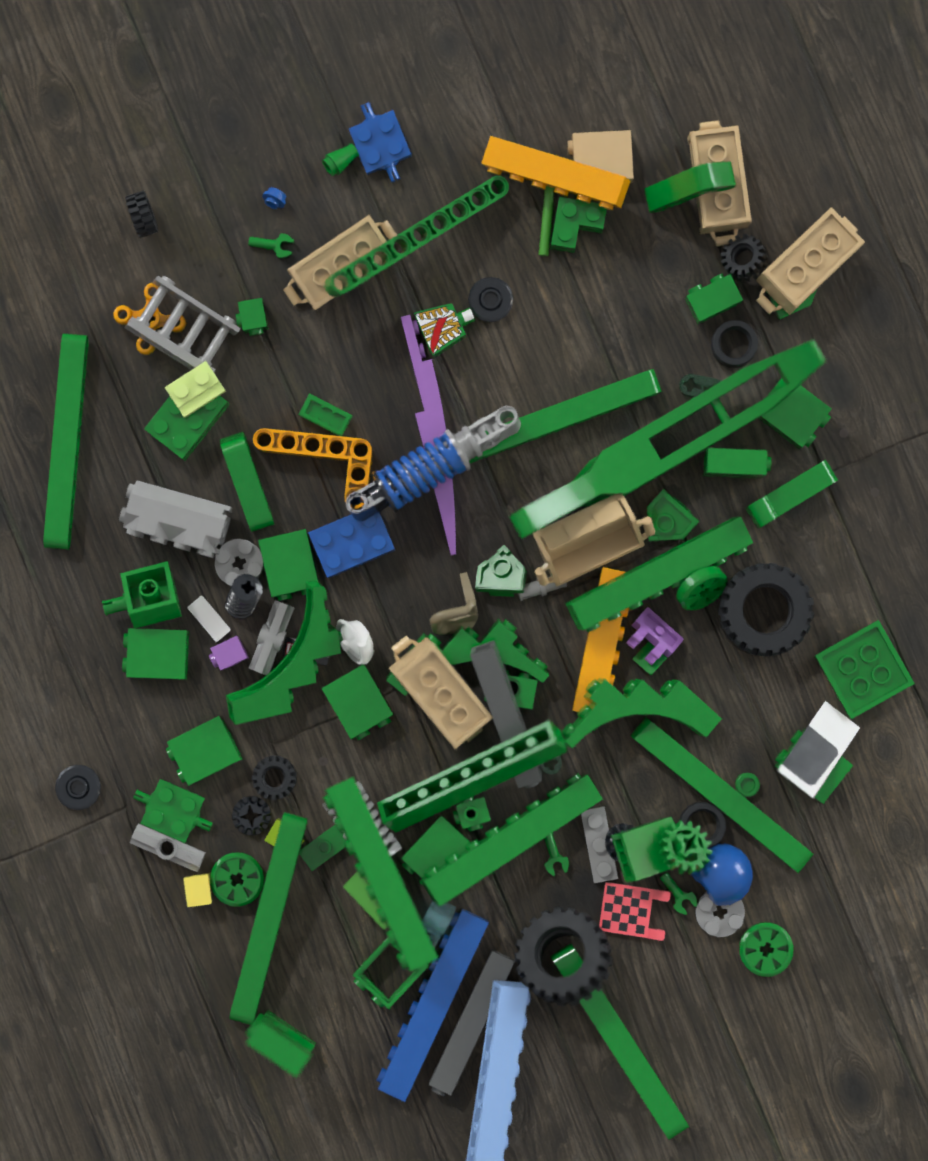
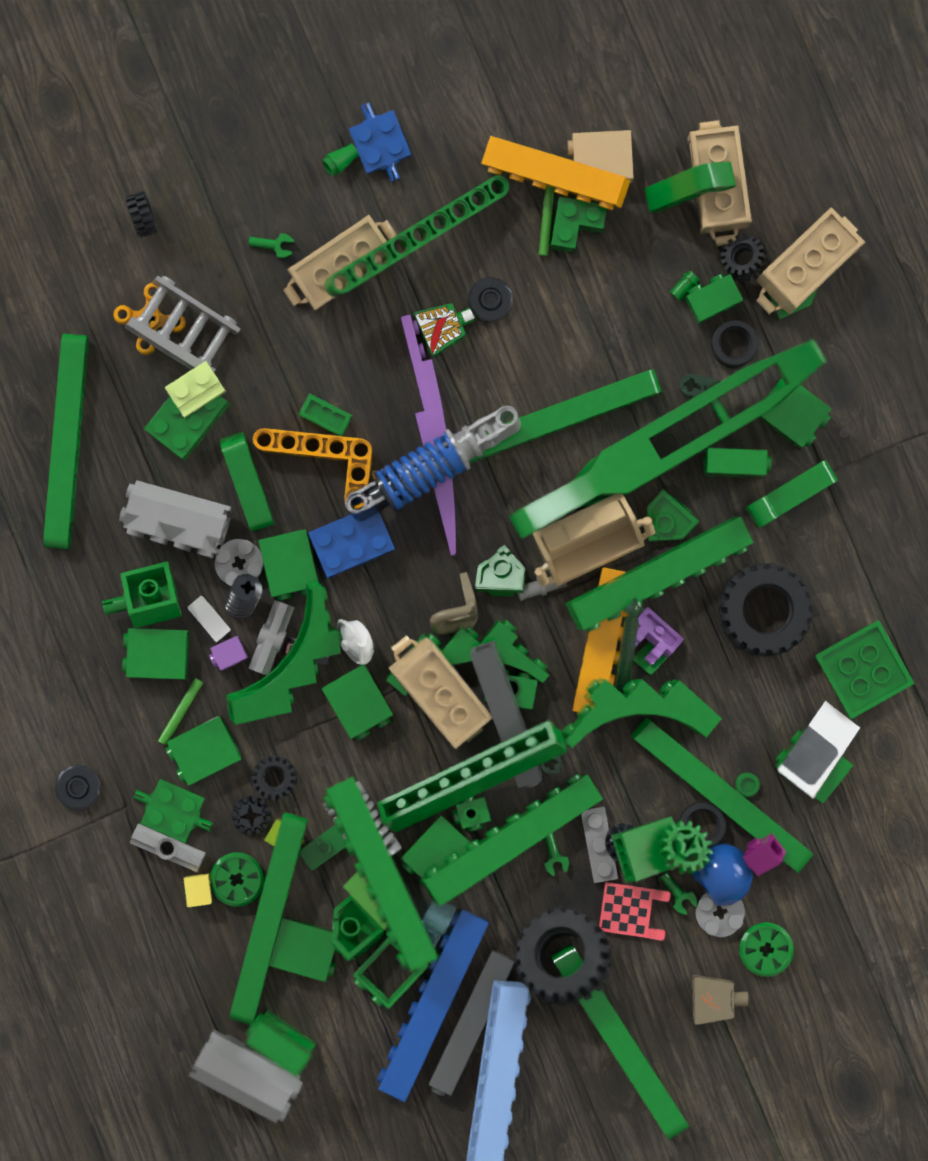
(180, 711): none -> bright green bar
(246, 1076): none -> light grey brick
(252, 317): green brick -> none
(274, 198): blue plate -> none
(304, 949): none -> green brick
(354, 929): none -> green slope
(628, 645): none -> clear green wheel
(685, 284): none -> green pin
(701, 588): green wheel -> none
(715, 999): none -> dark tan torso
(764, 854): none -> magenta brick

